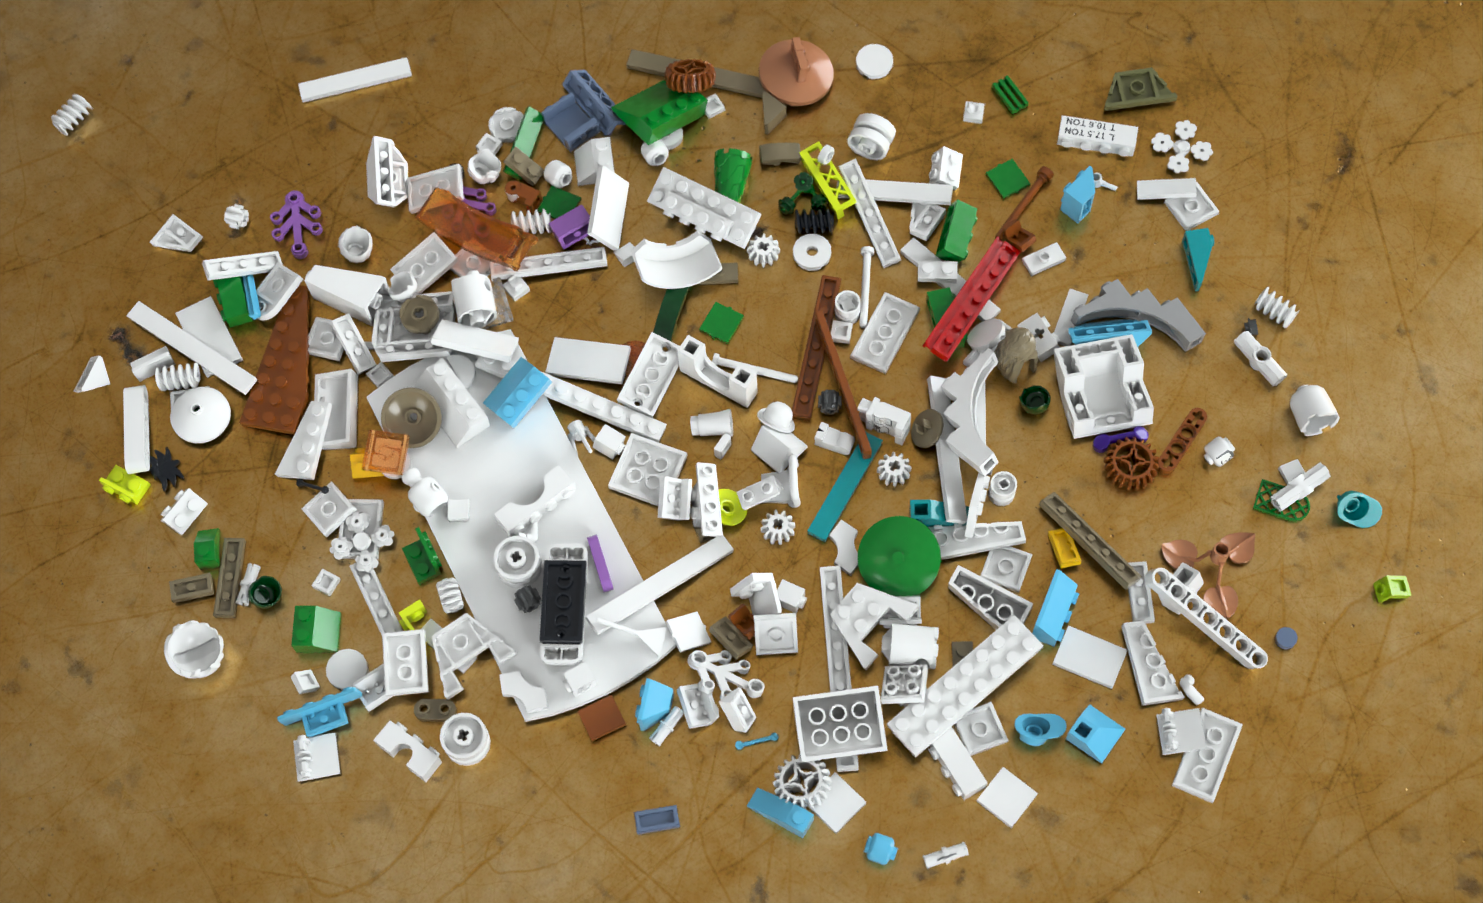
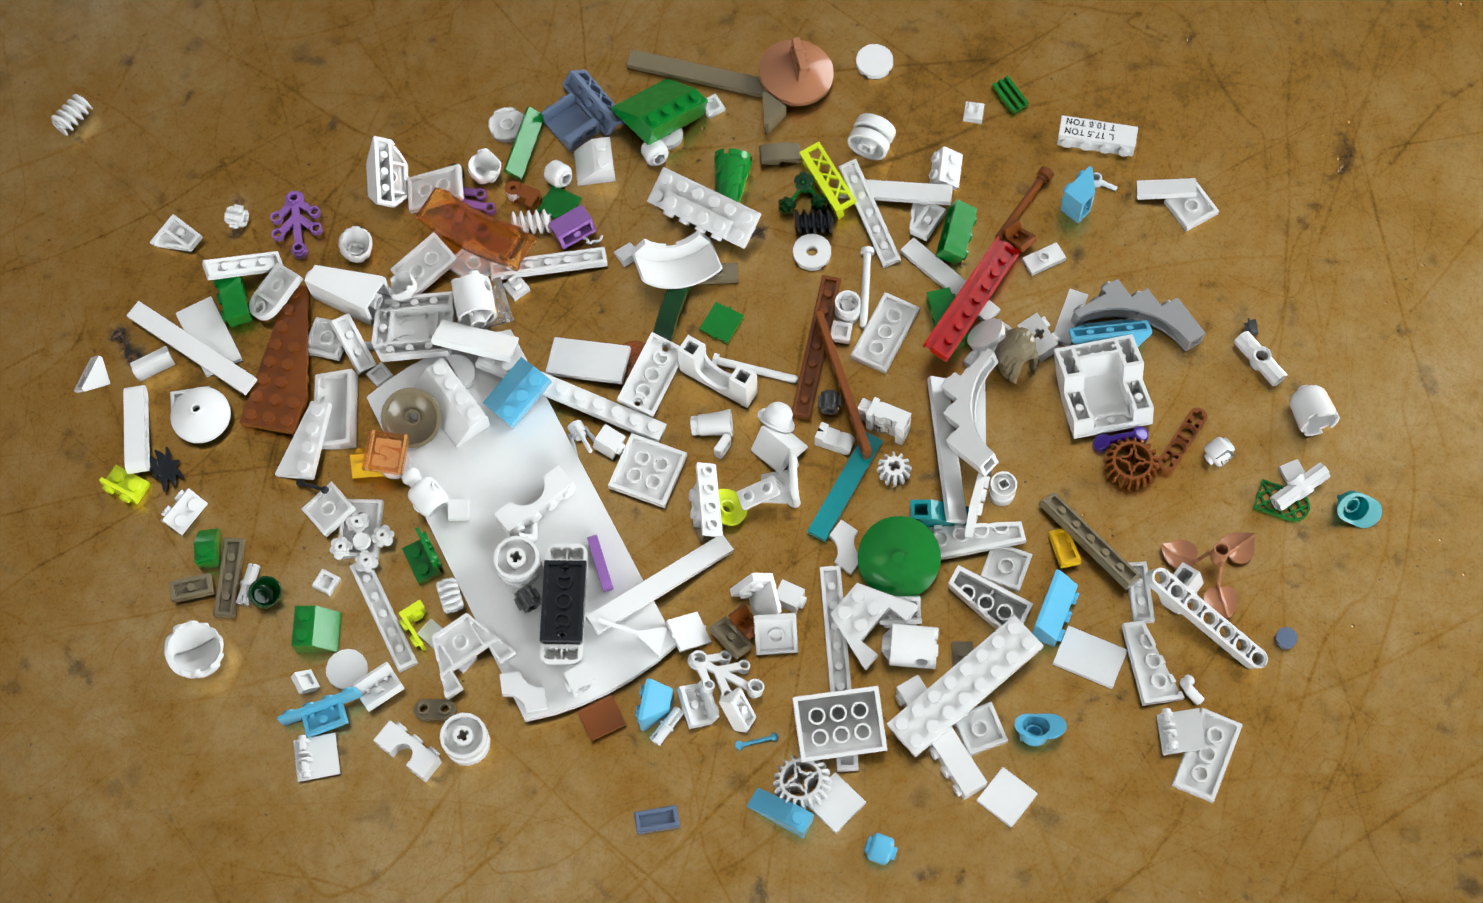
(177, 378): white piece -> none
(251, 296): medium azure axle -> none
(354, 79): white tile -> none
(405, 662): white tile -> none
(426, 322): dark tan plate -> none
(489, 142): white plate -> none
(524, 166): dark tan plate -> none
(608, 208): white tile -> none
(674, 498): white bracket -> none
(690, 76): dark orange gear -> none
(763, 250): white gear -> none
(780, 520): white gear -> none
(826, 154): white tile -> none
(904, 684): white tile -> none
(927, 428): dark tan piece -> none
(937, 271): white plate -> none
(945, 855): white pin -> none
(1008, 178): green piece -> none
(1035, 399): dark green hair -> none
(1095, 733): medium azure slope -> none
(1137, 89): olive wing -> none
(1181, 147): white plant -> none
(1197, 248): teal slope -> none
(1276, 307): white piece -> none
(1392, 587): lime bracket -> none

